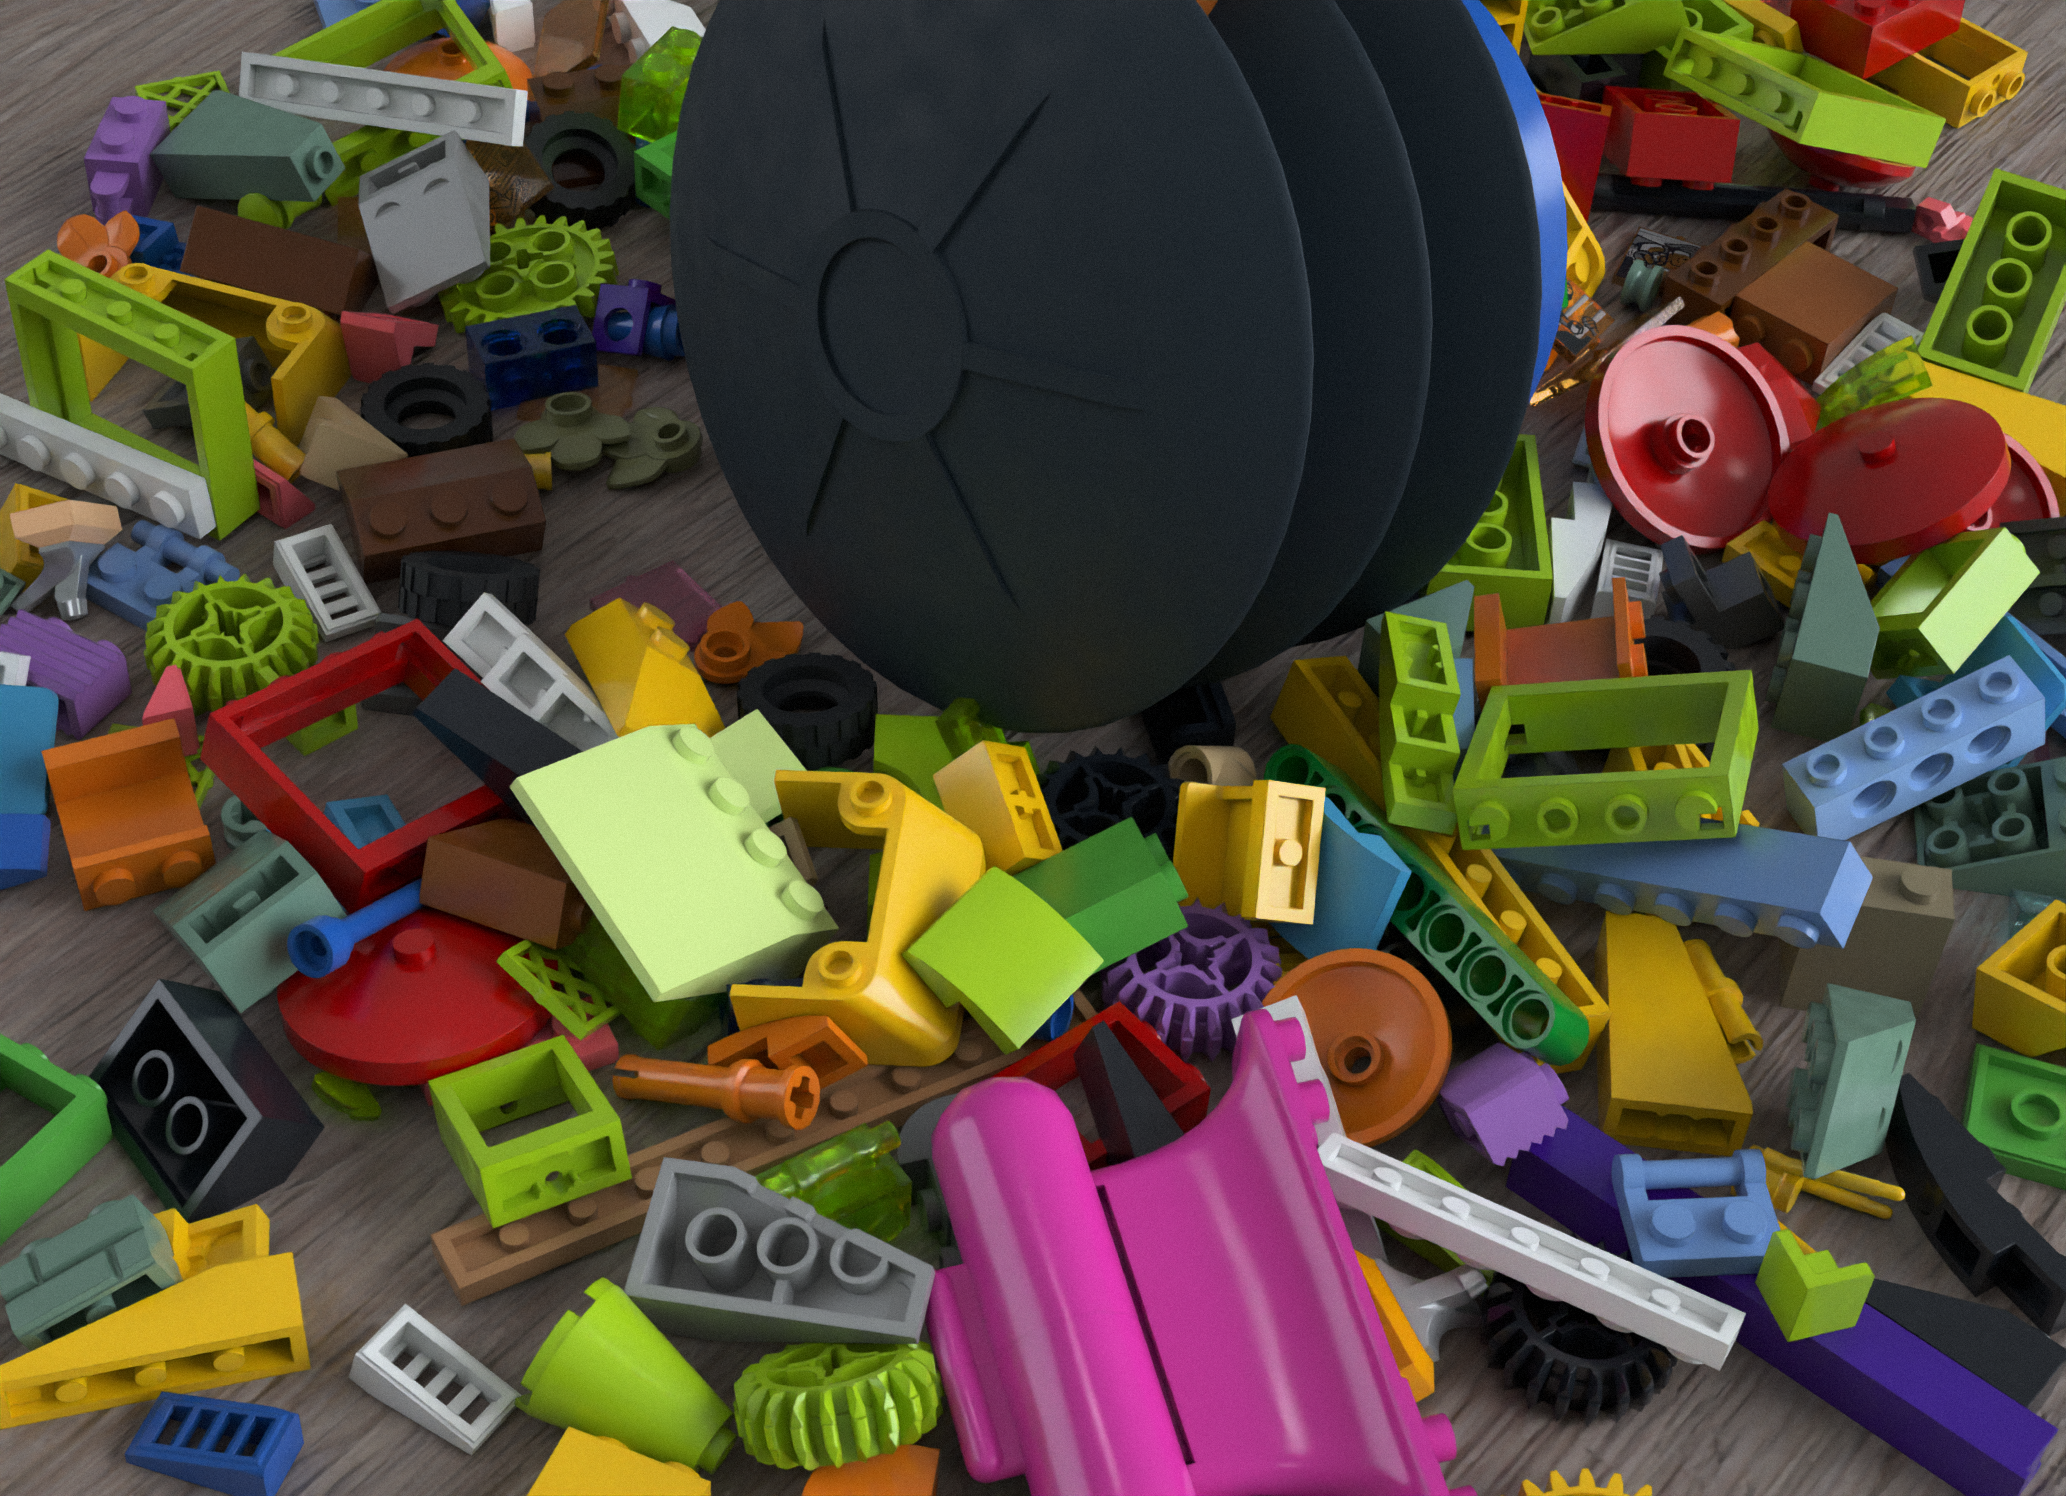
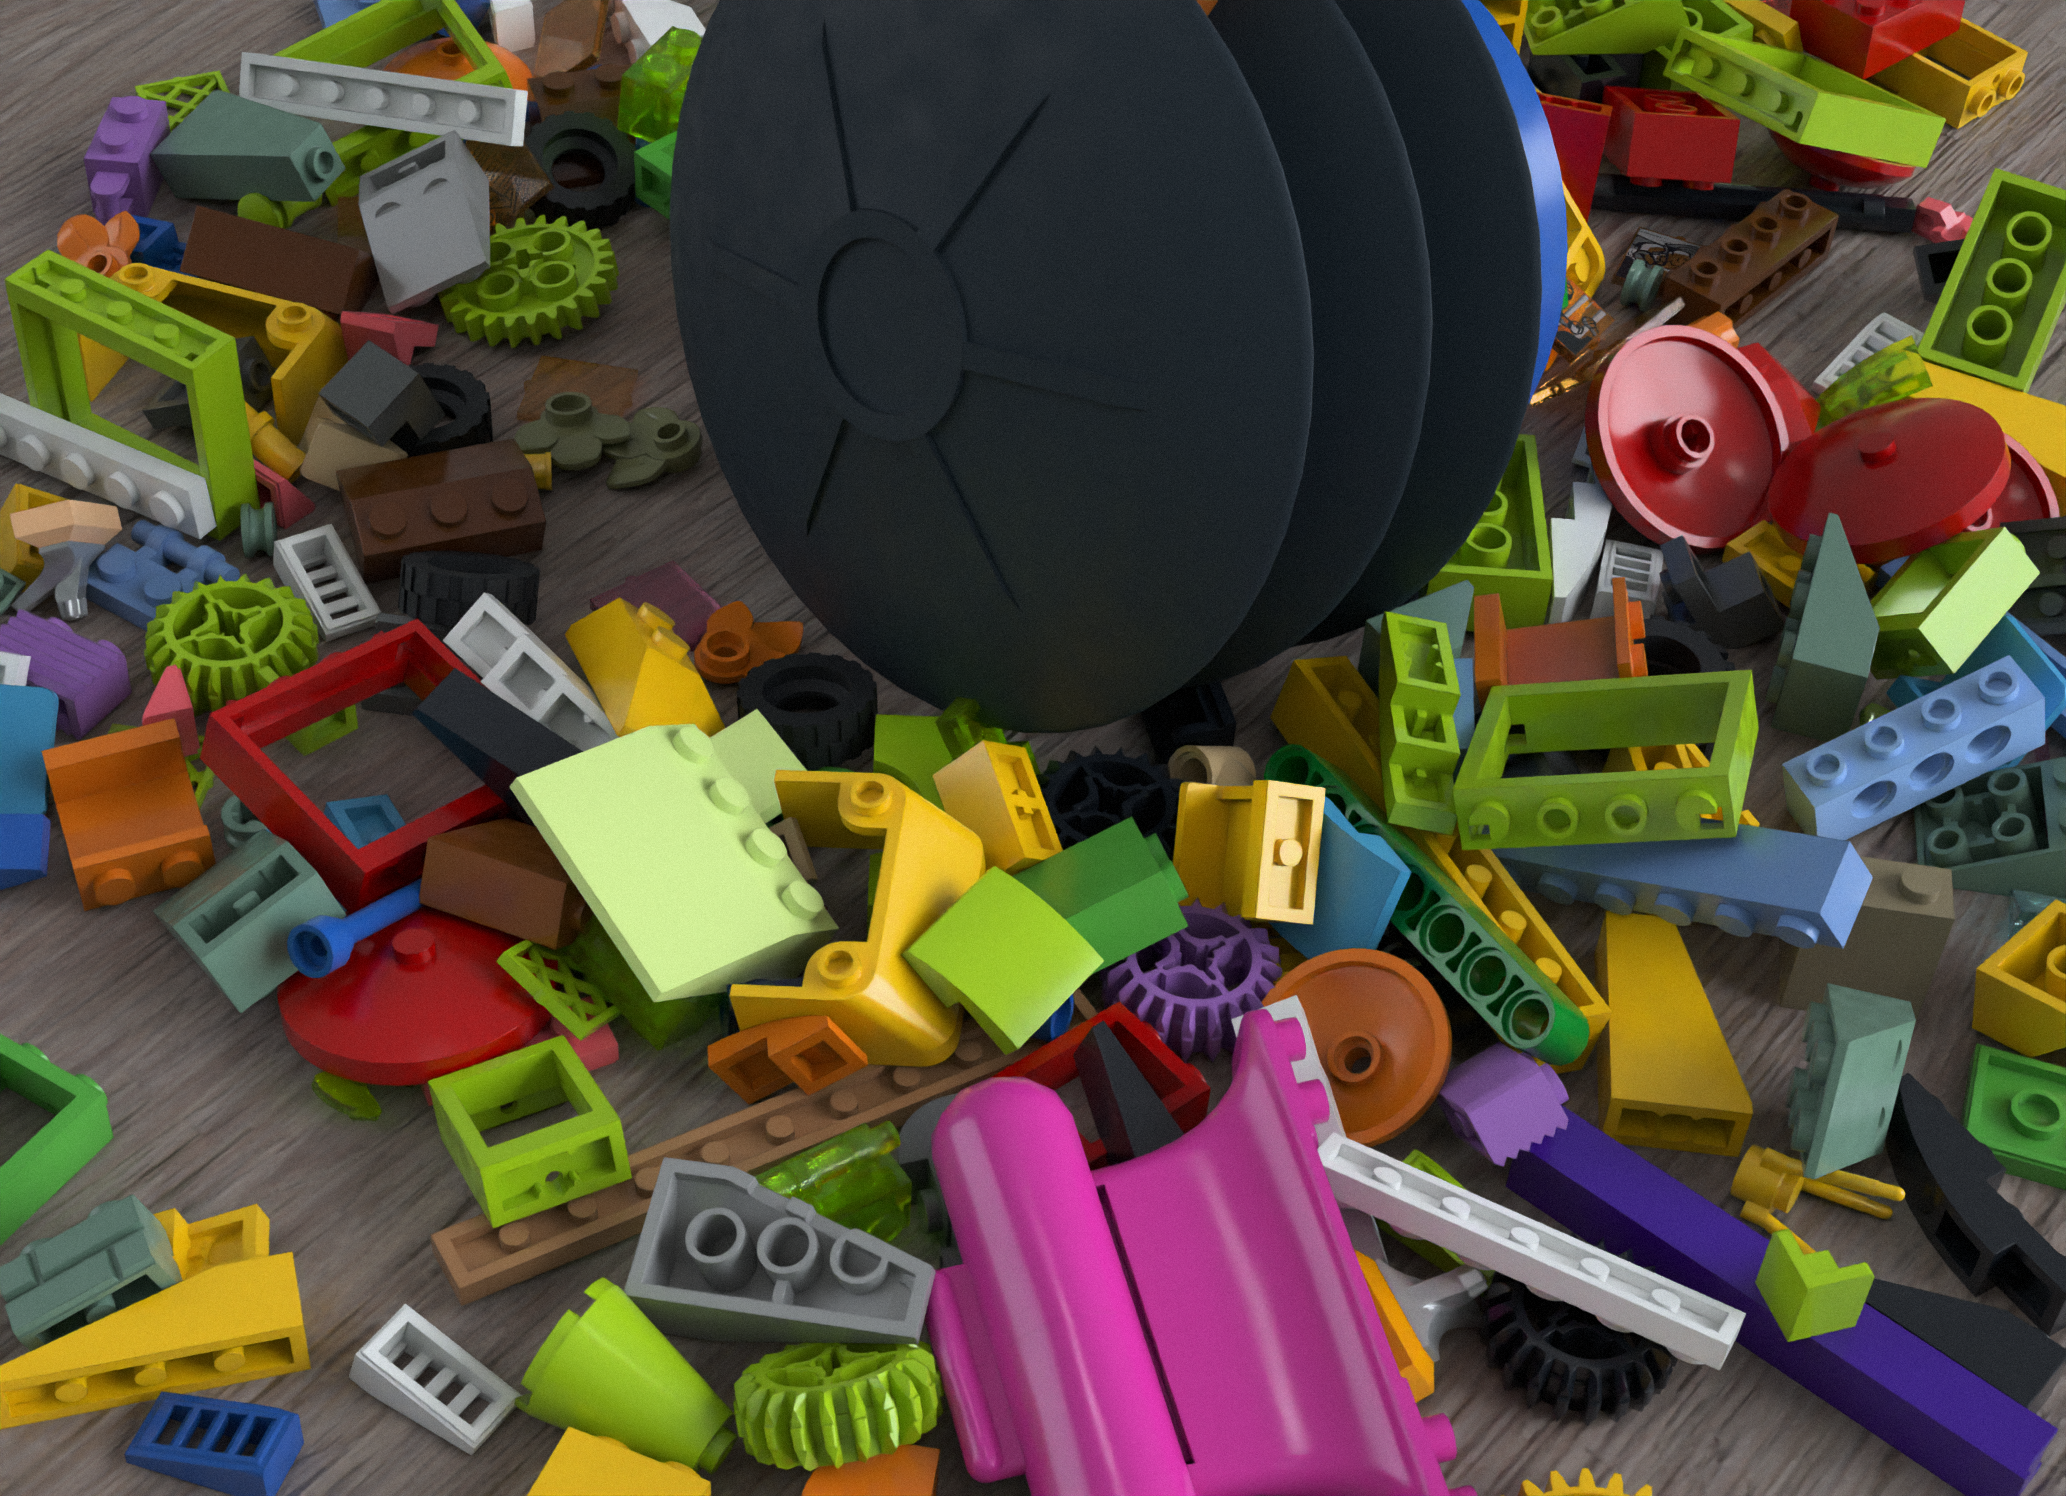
(202, 1103): black slope -> none
(258, 529): none -> sand green bush
(381, 396): none -> dark grey piece
(532, 355): clear blue brick -> none
(637, 300): dark purple bracket -> none
(662, 331): blue cone -> none
(742, 1090): orange pin -> none
(1696, 1233): medium blue plate -> none
(1725, 1002): yellow pin -> none
(1809, 309): dark orange brick -> none

